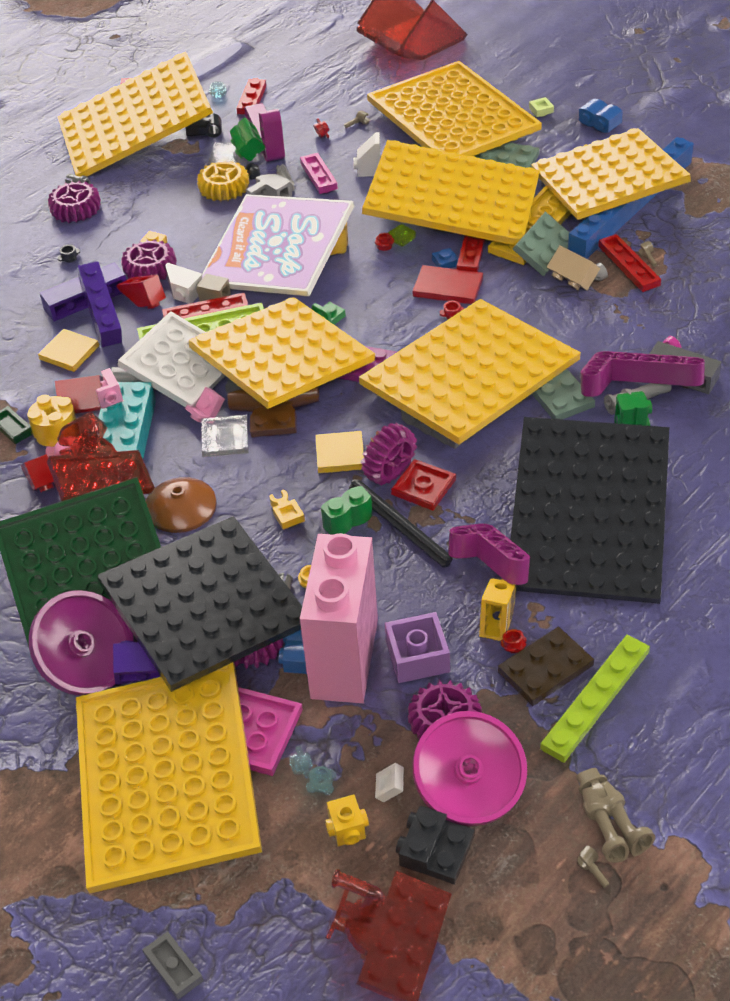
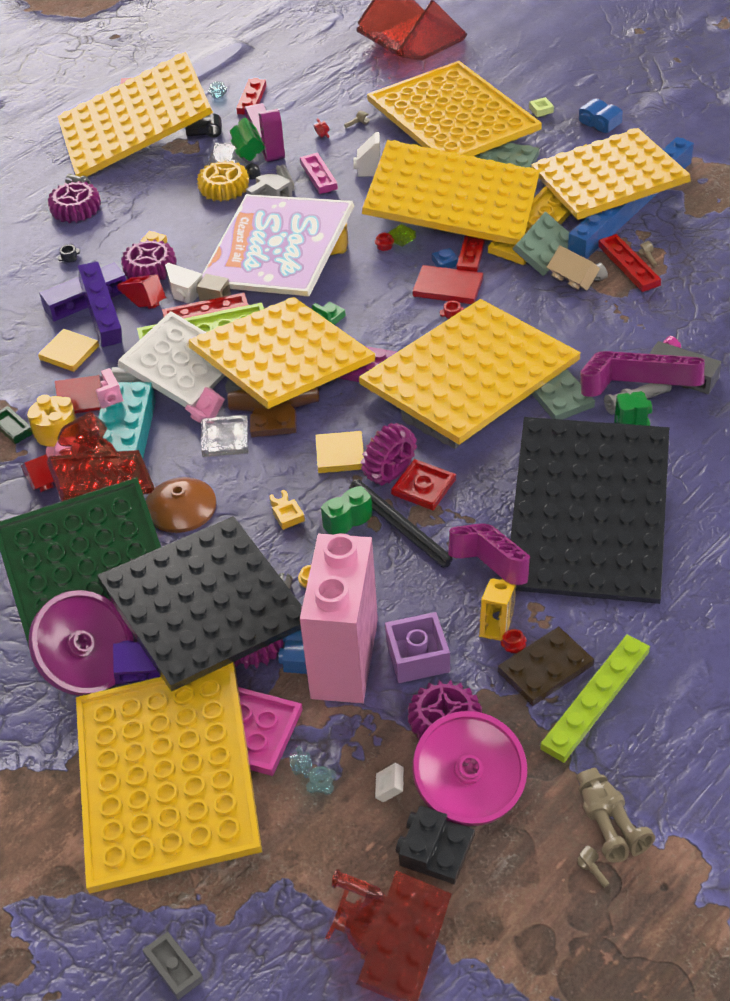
(346, 821): yellow brick -> none

